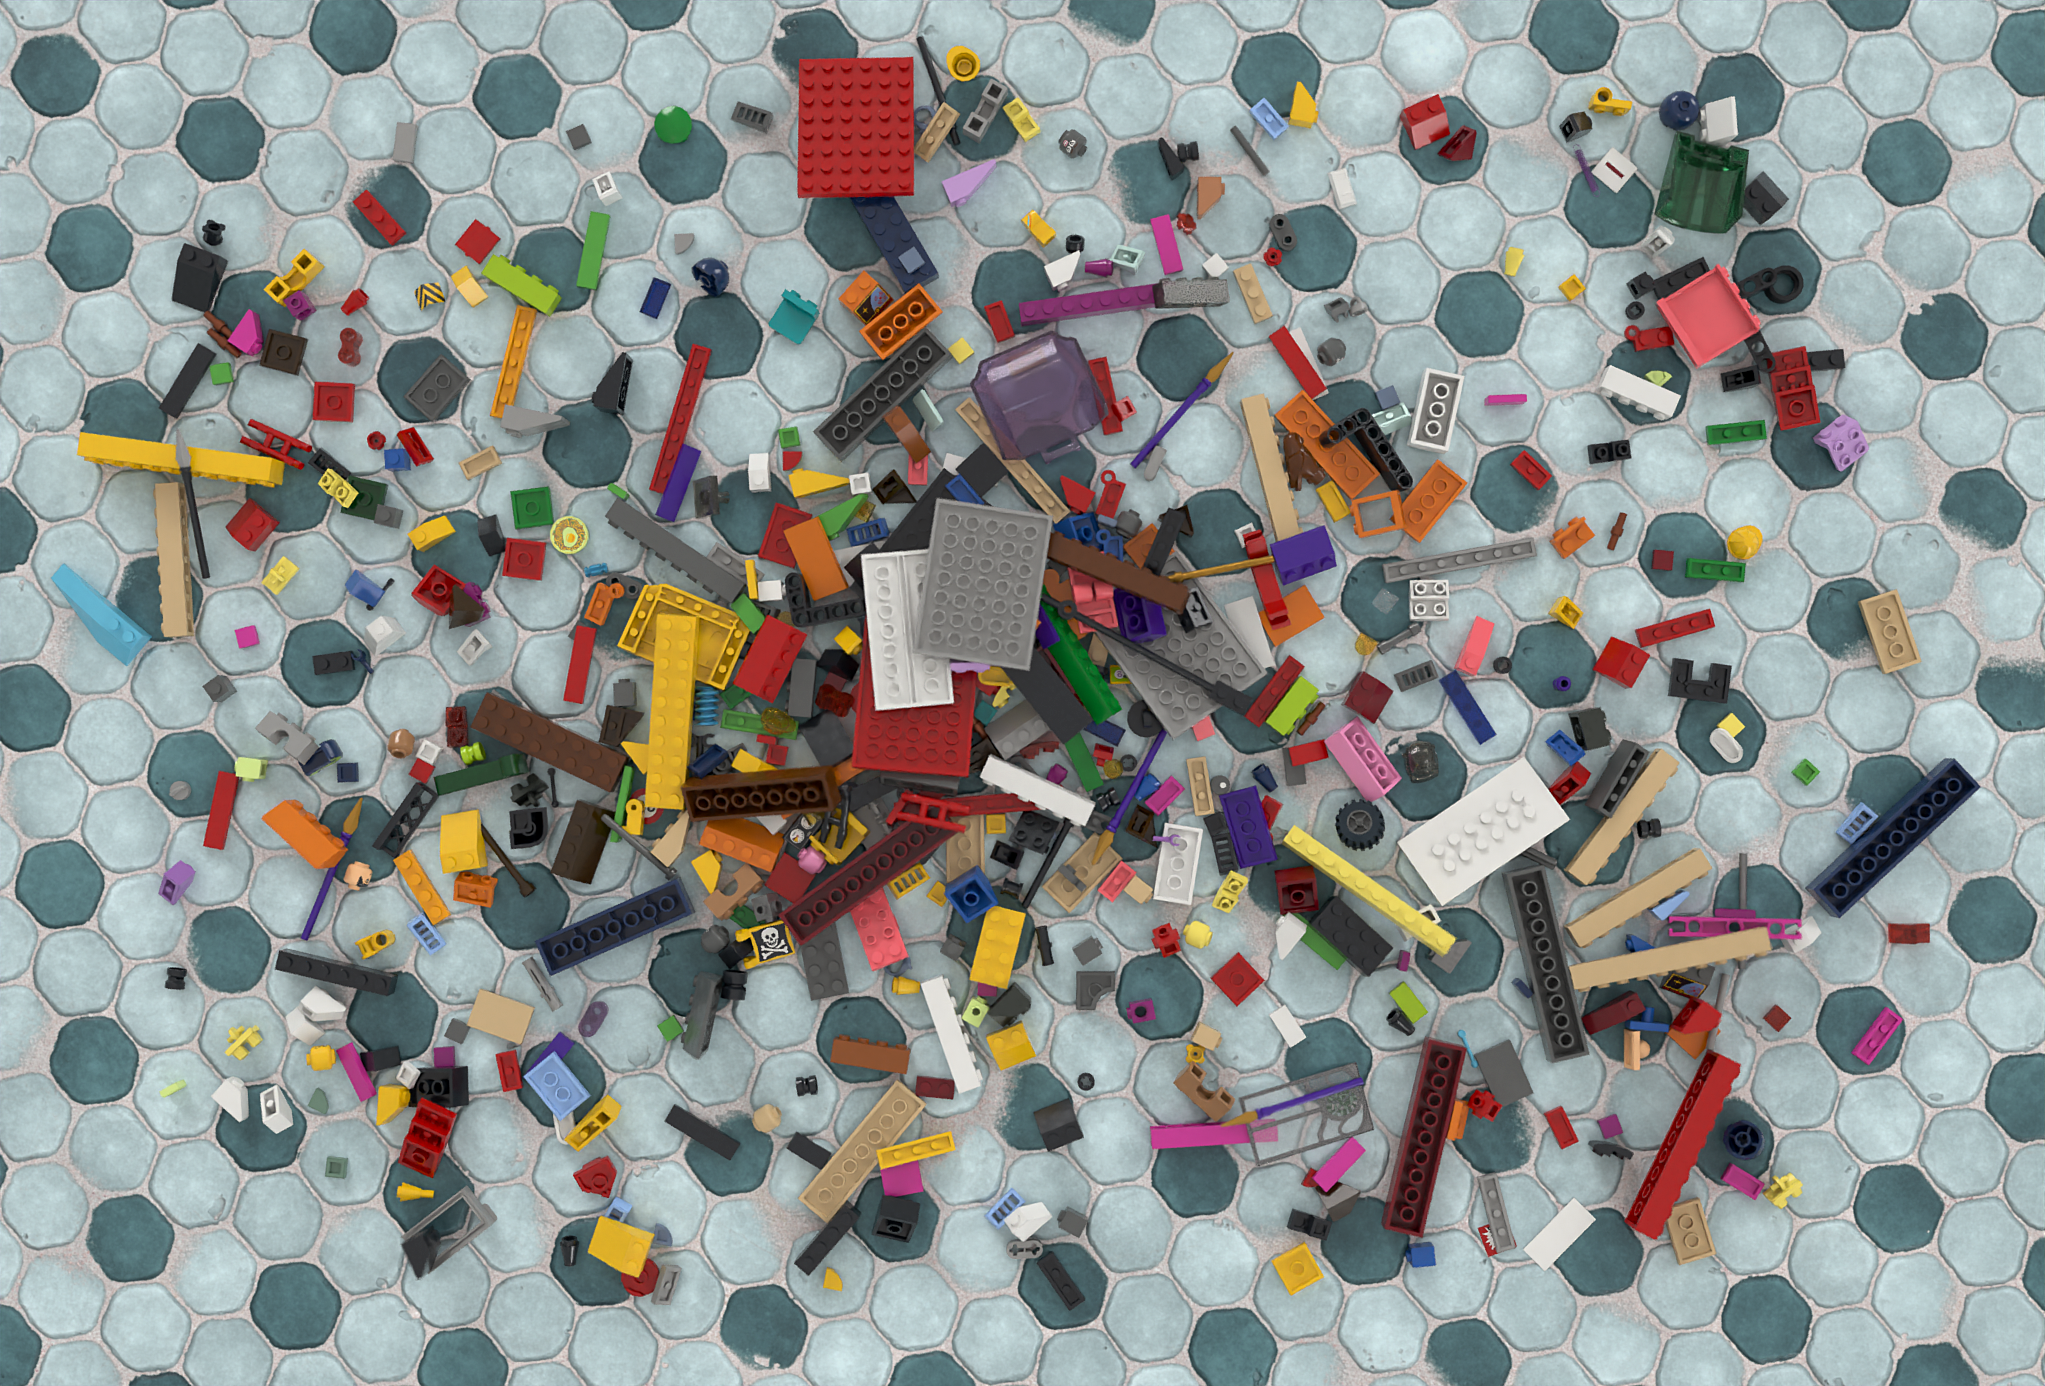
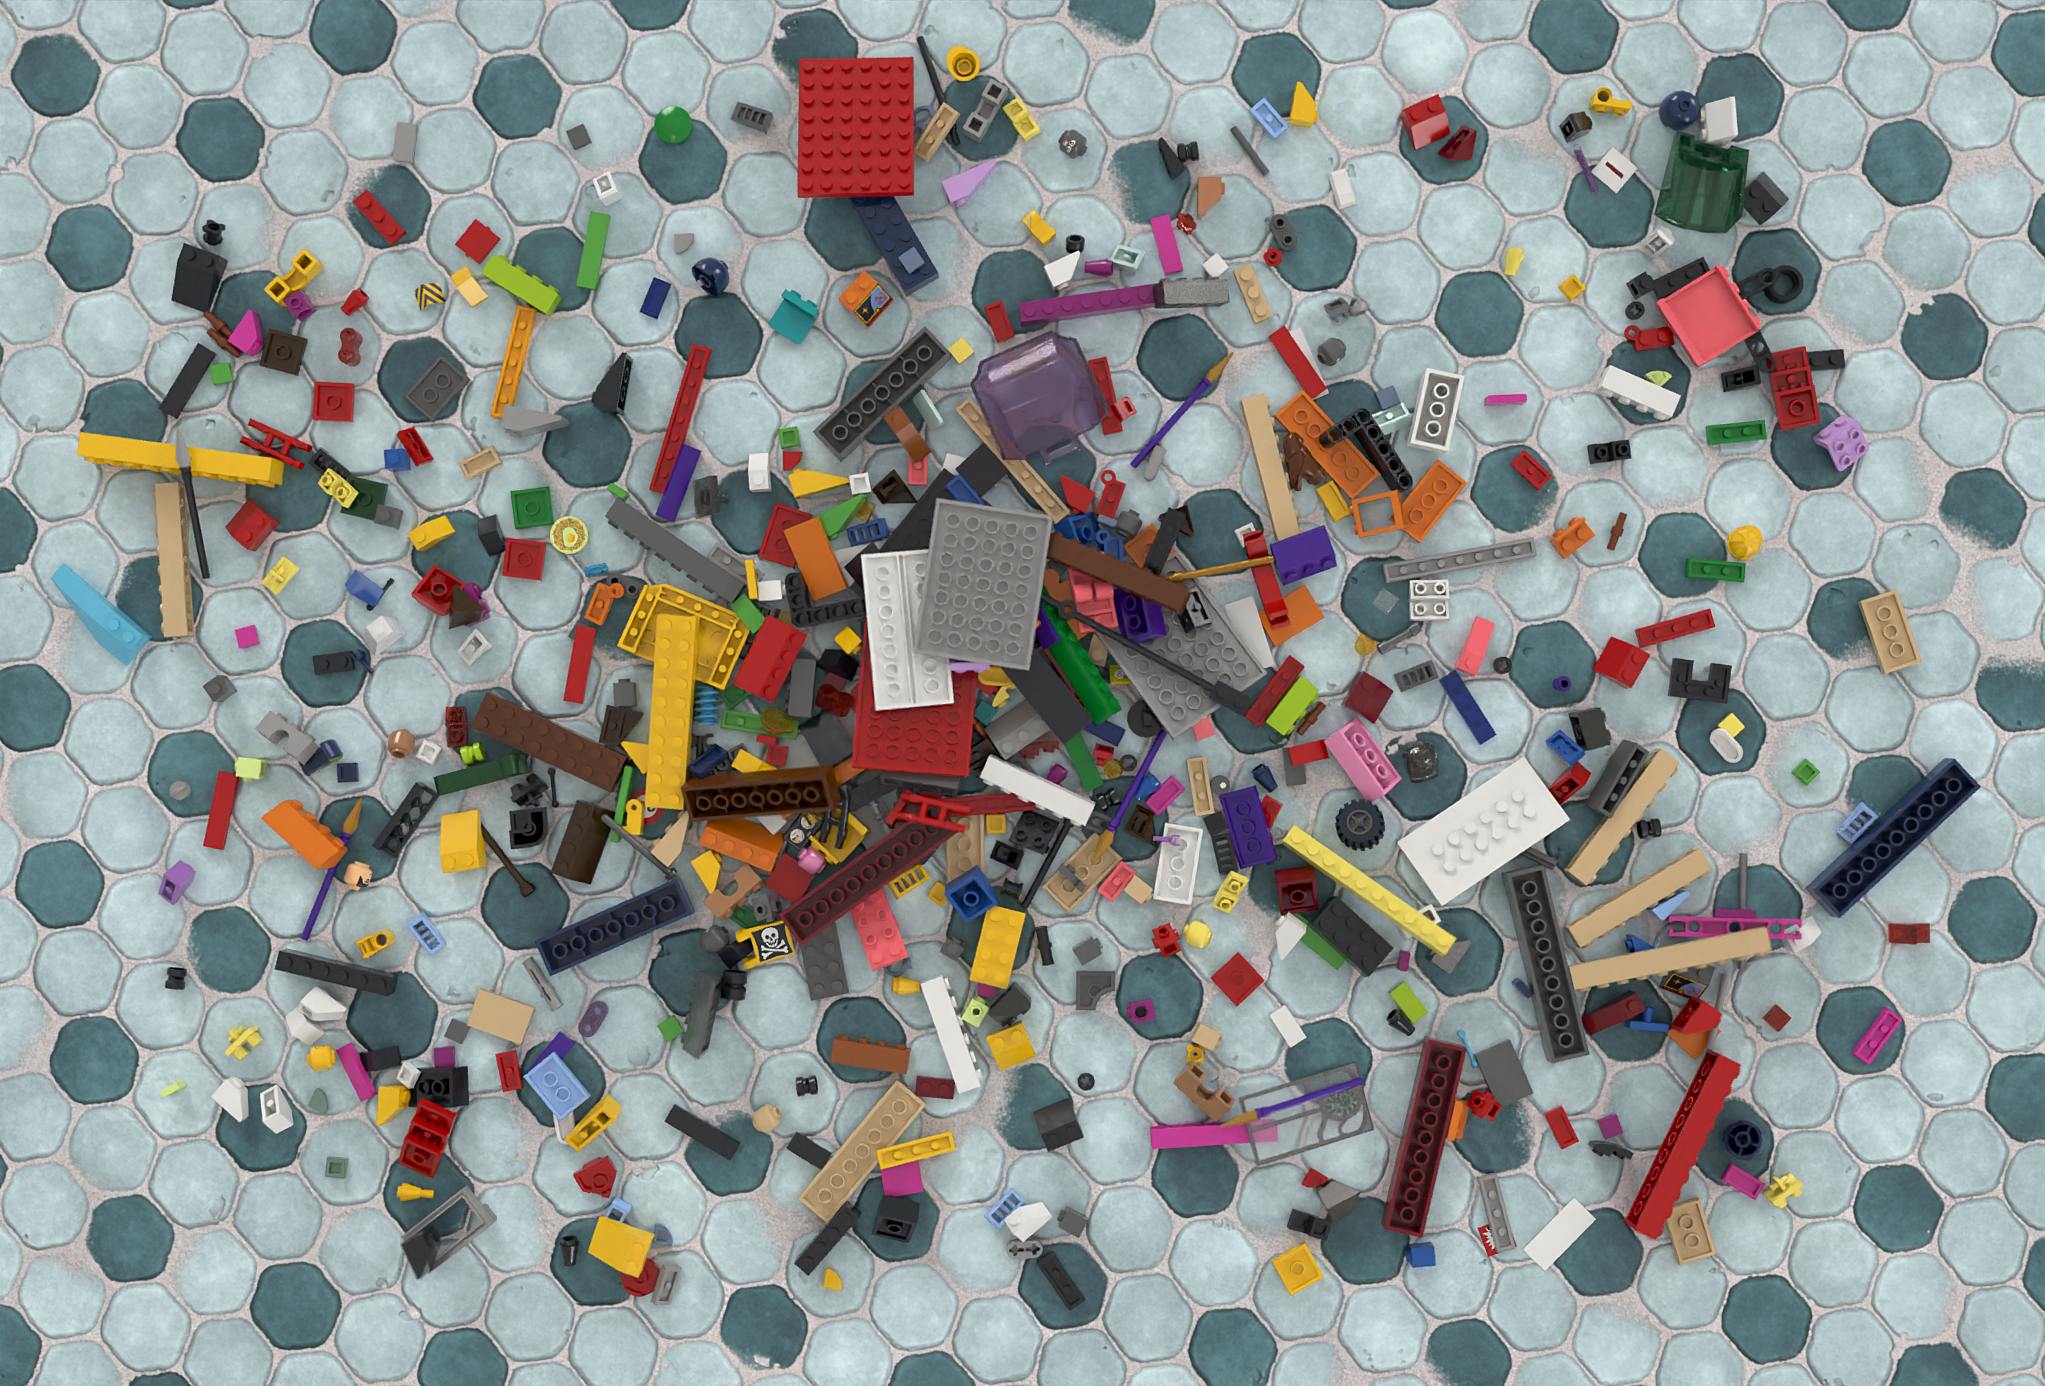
(371, 440): red plate -> none
(422, 770): red tile -> none
(422, 887): light orange plate -> none
(474, 889): orange bracket -> none
(900, 322): orange slope -> none
(1338, 1164): dark pink tile -> none
(1566, 611): yellow slope -> none
(1634, 1049): light nougat tile -> none
(1662, 560): dark red tile -> none

